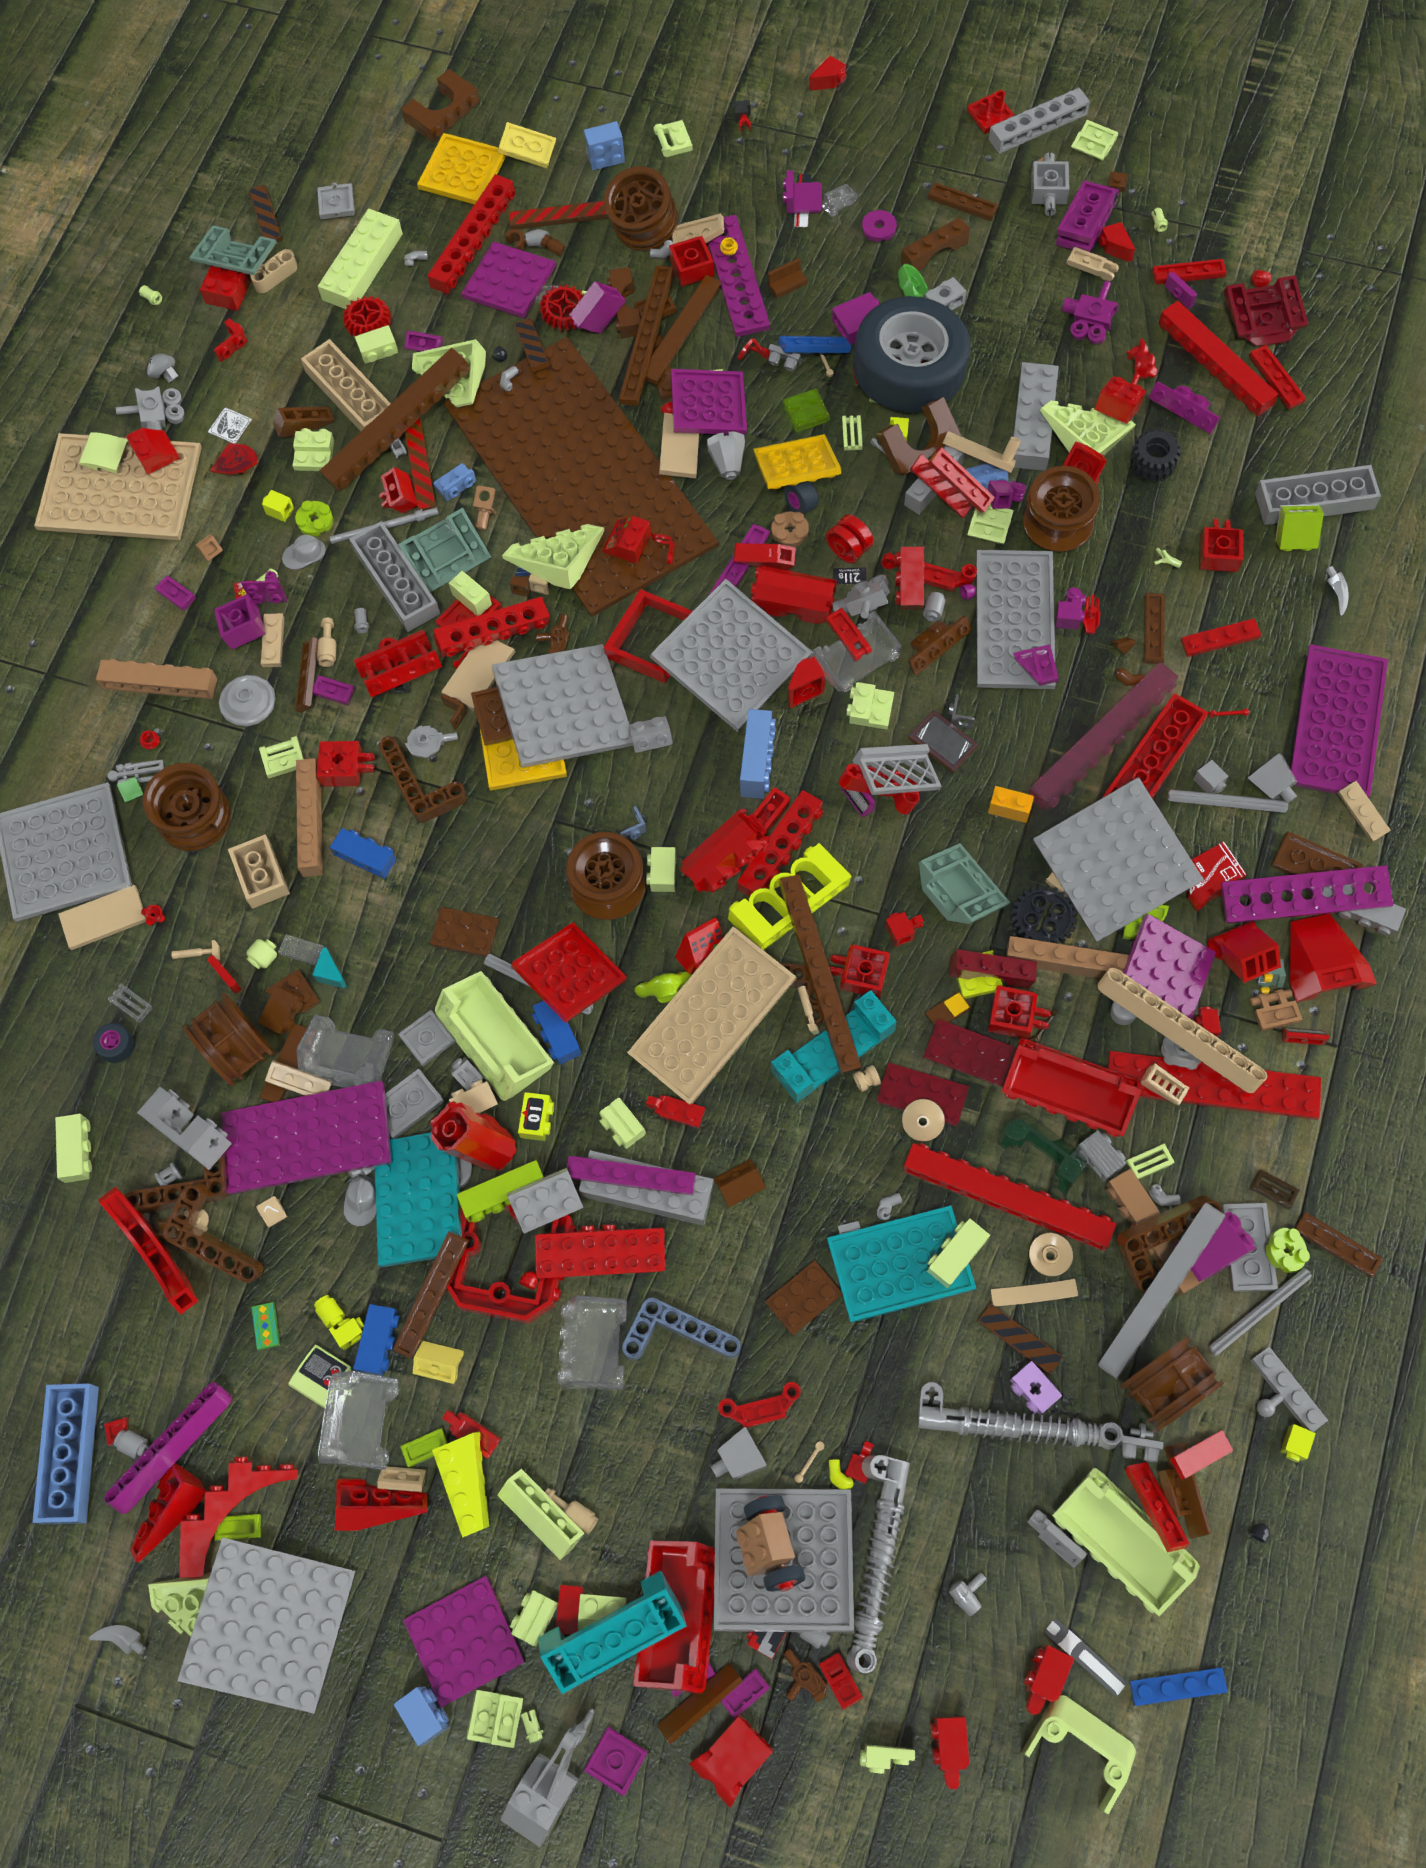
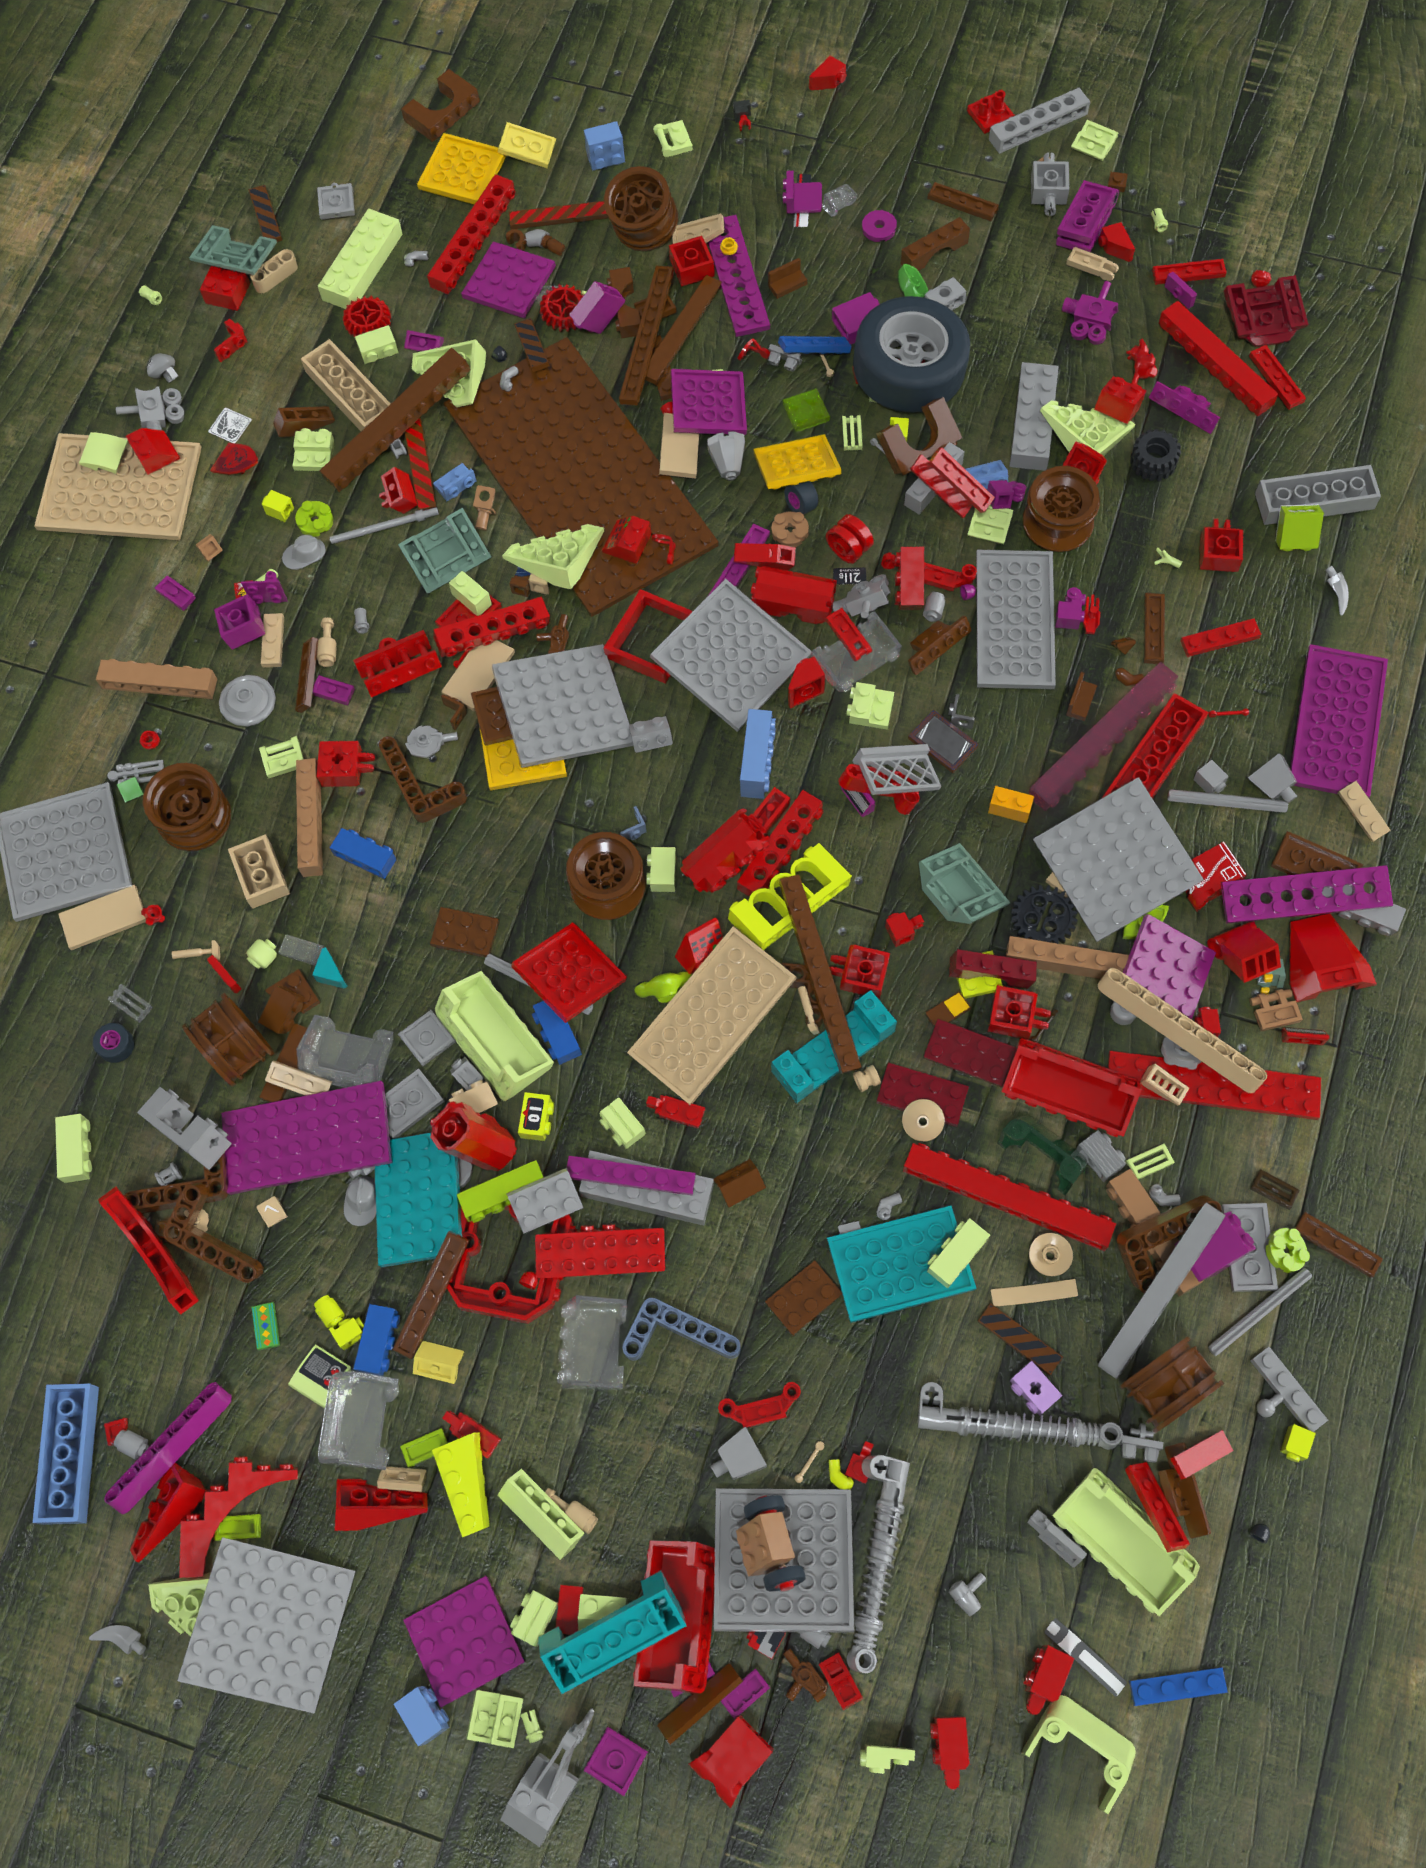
(394, 576): light grey brick -> none
(663, 252): light grey arm -> none
(1004, 461): tan piece -> none
(1038, 664): magenta wing -> none
(1081, 699): none -> reddish brown panel

